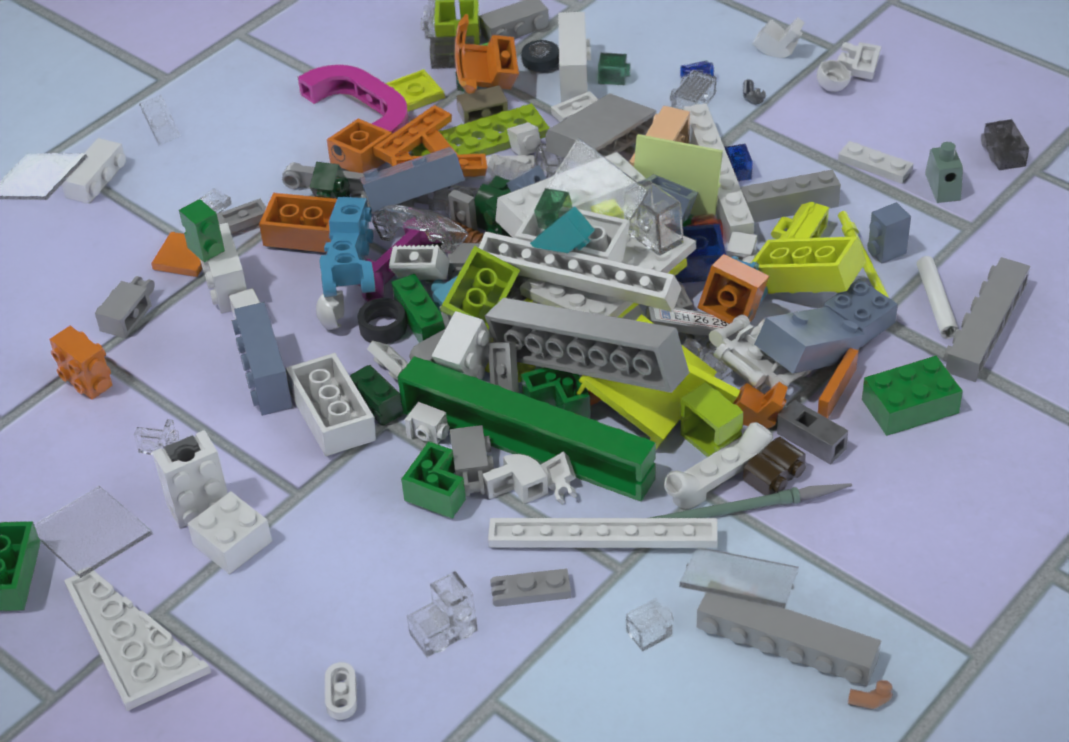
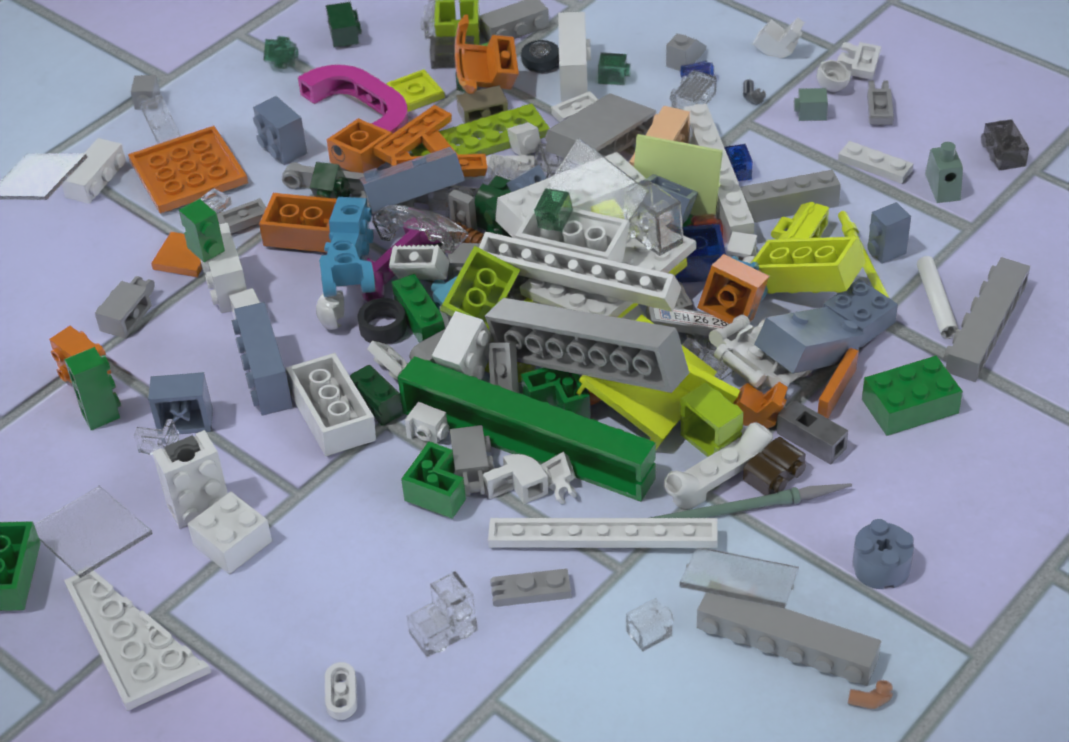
(93, 387): none -> green brick
(144, 88): none -> light grey brick
(183, 400): none -> sand blue brick
(187, 168): none -> orange plate
(279, 130): none -> sand blue brick
(280, 52): none -> clear green brick
(343, 24): none -> dark green brick
(565, 233): teal slope -> none
(683, 51): none -> light grey slope
(811, 104): none -> sand green brick
(880, 104): none -> light grey hinge
(882, 554): none -> sand blue brick

